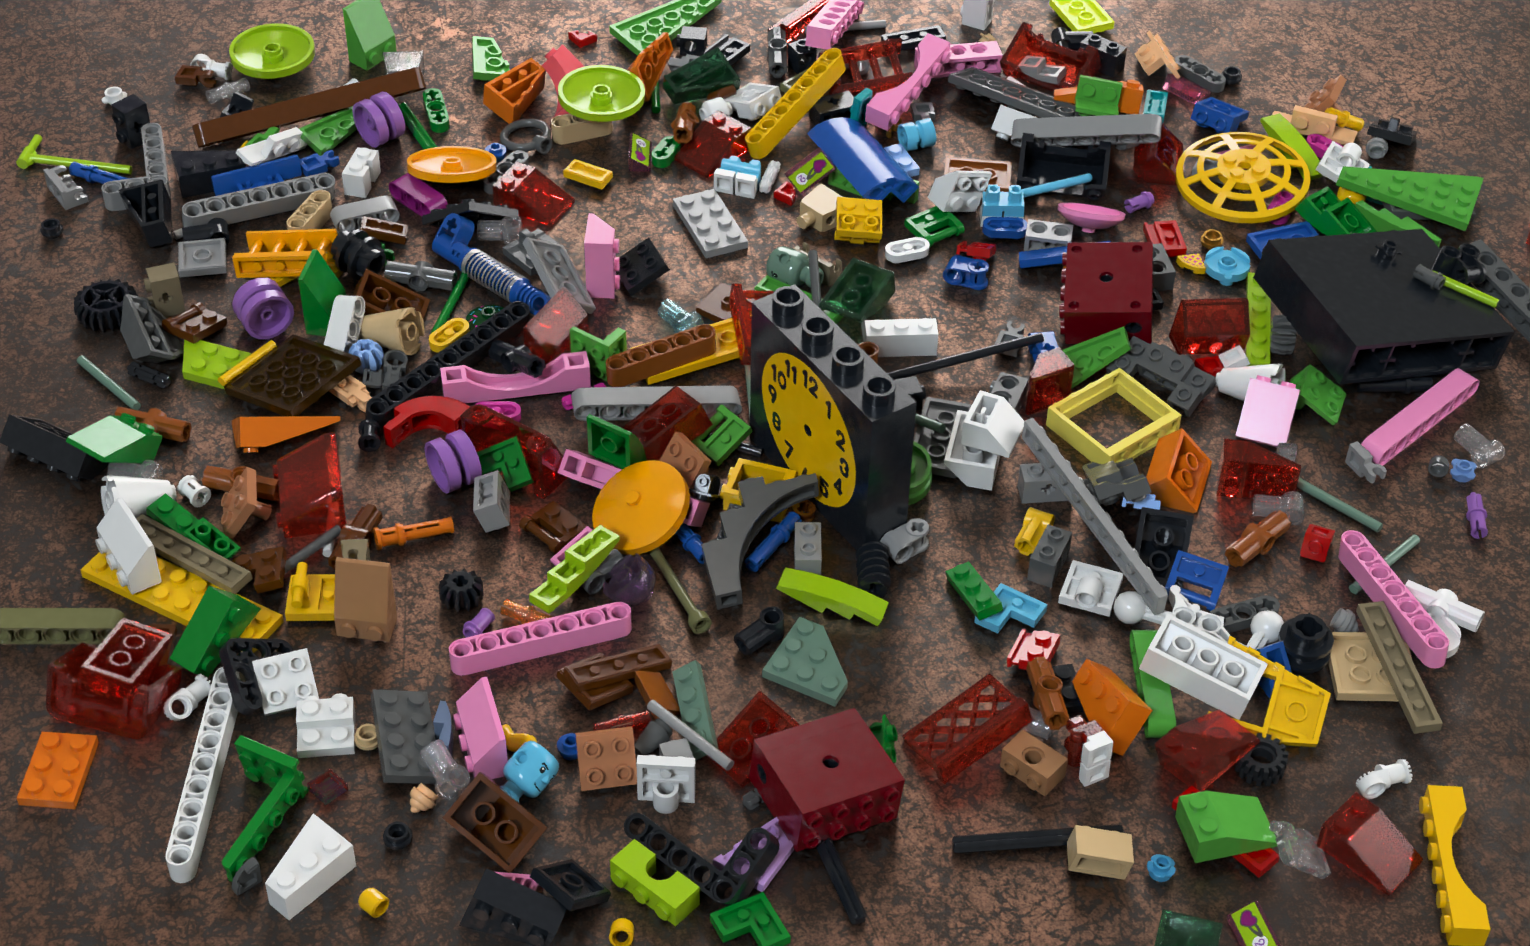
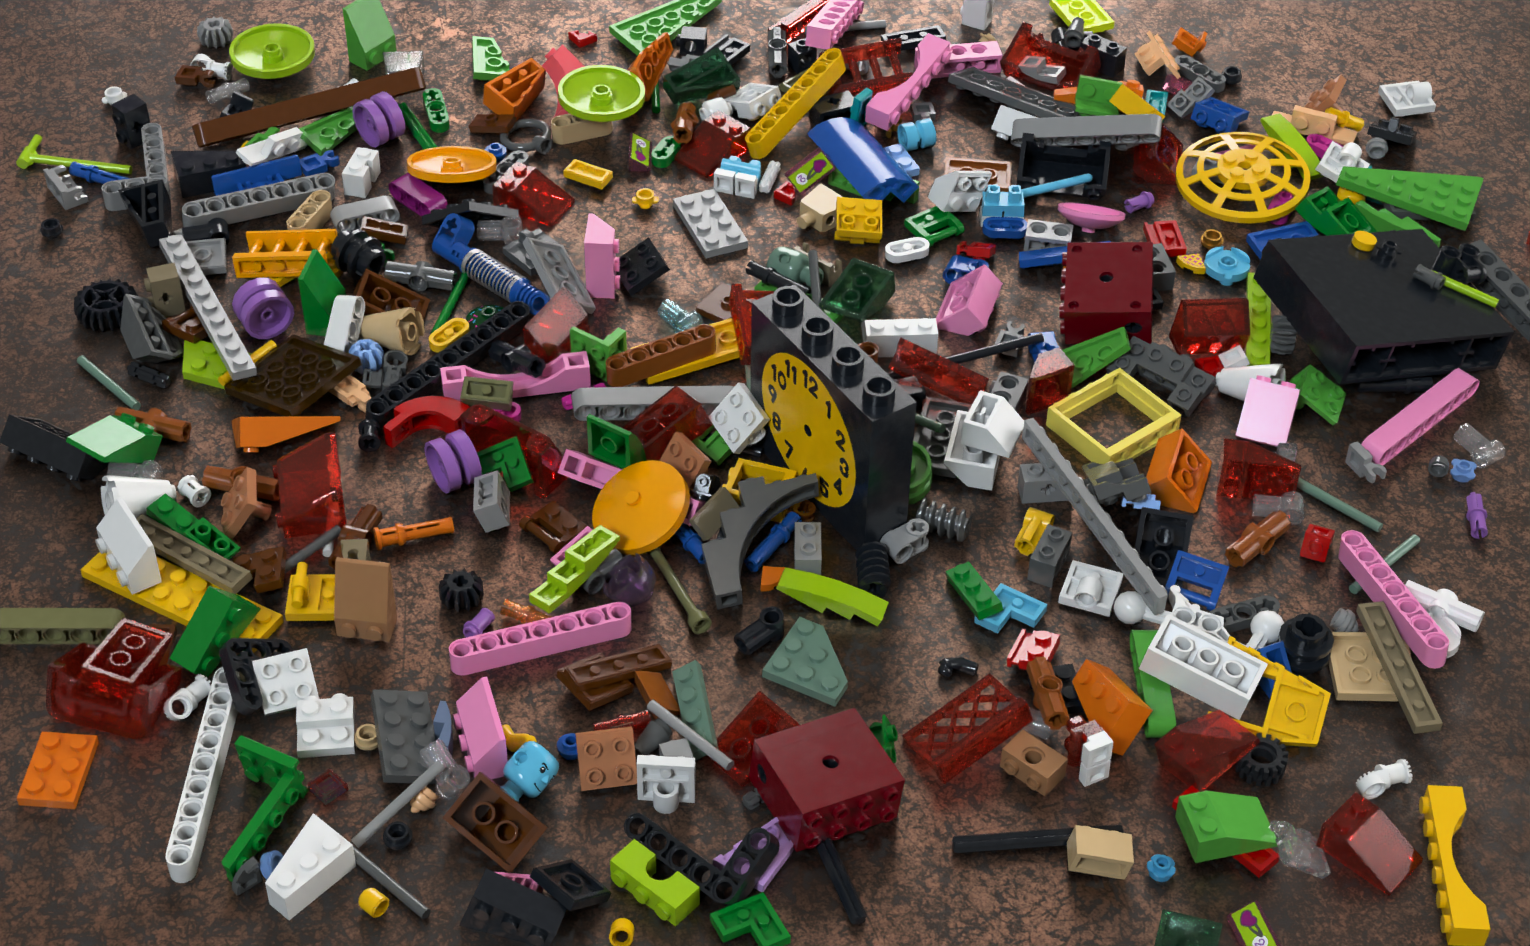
(208, 308): none -> light grey plate
(215, 32): none -> light grey gear
(269, 862): none -> medium blue tile
(391, 885): none -> dark grey bar
(396, 805): none -> light grey bar
(487, 392): none -> olive slope
(492, 123): none -> reddish brown plate
(645, 198): none -> yellow plate
(707, 518): none -> dark tan tile
(739, 419): none -> white plate
(770, 577): none -> orange tile
(771, 277): none -> black pin
(937, 372): none -> clear red fence
(945, 521): none -> dark grey piece
(959, 664): none -> black arm
(969, 302): none -> bright pink slope
(1074, 33): none -> dark grey cone
(1131, 103): none -> yellow slope
(1184, 101): none -> light grey slope
(1188, 43): none -> orange bracket
(1364, 241): none -> yellow tile
(1408, 98): none -> white plate

